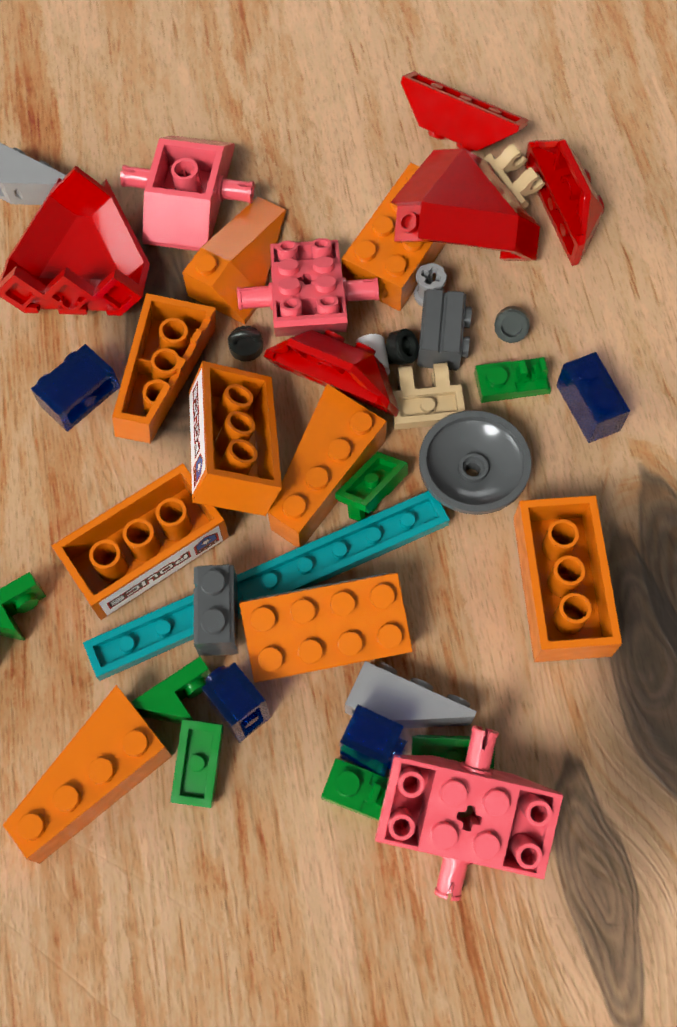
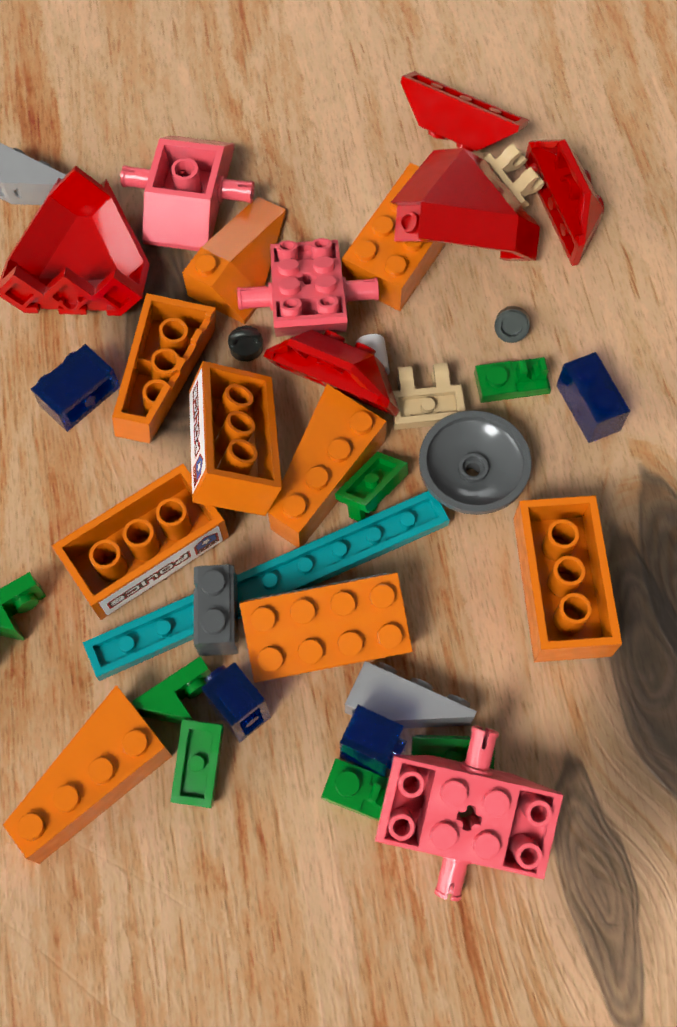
(402, 347): pearl dark grey tile -> none
(425, 281): light grey bush -> none
(442, 329): dark grey brick -> none

